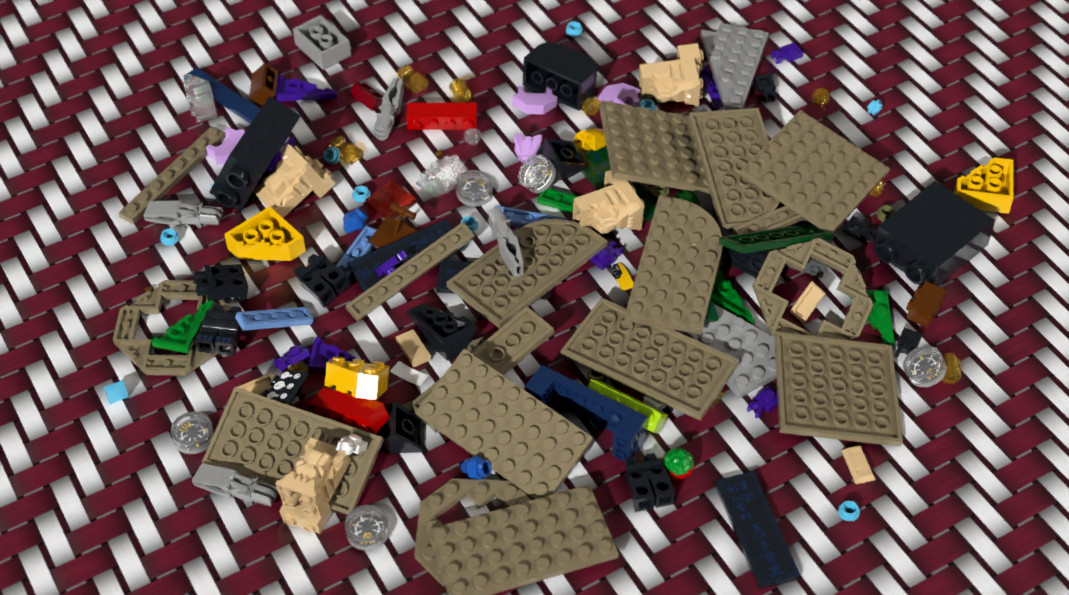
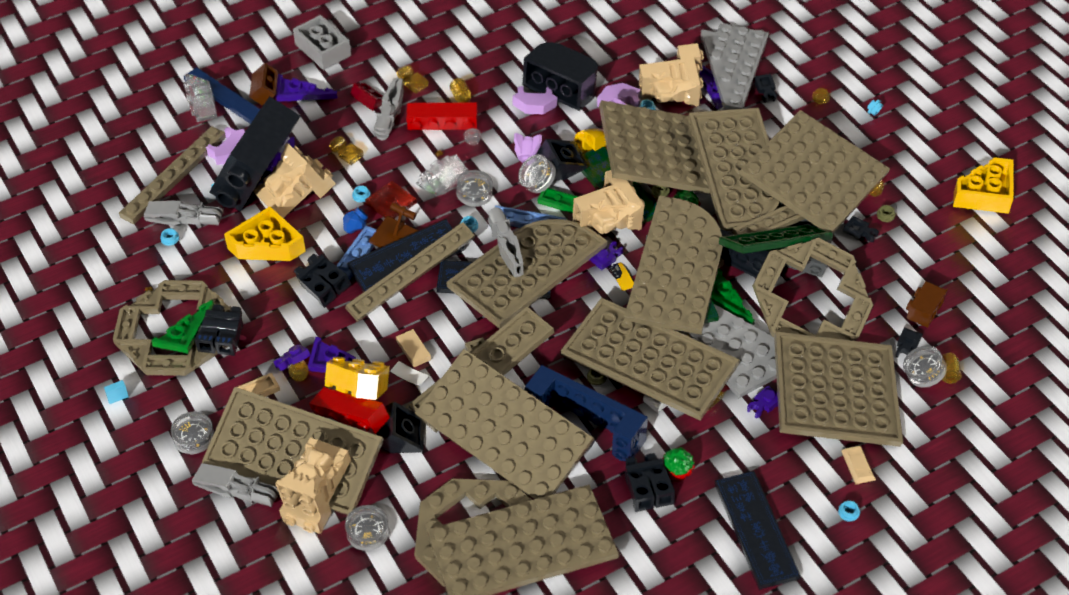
(221, 282): black hips -> none
(274, 318): medium blue tile -> none
(286, 386): black slope -> none
(332, 155): medium azure plate -> none
(351, 444): white plate -> none
(389, 266): dark purple plate -> none
(443, 331): black wedge -> none
(476, 468): blue rock -> none
(574, 29): medium azure plate -> none
(594, 102): clear yellow plate -> none
(655, 417): lime brick -> none
(789, 52): dark purple plate -> none
(807, 302): tan tile -> none
(880, 315): green wing -> none
(933, 235): black brick -> none

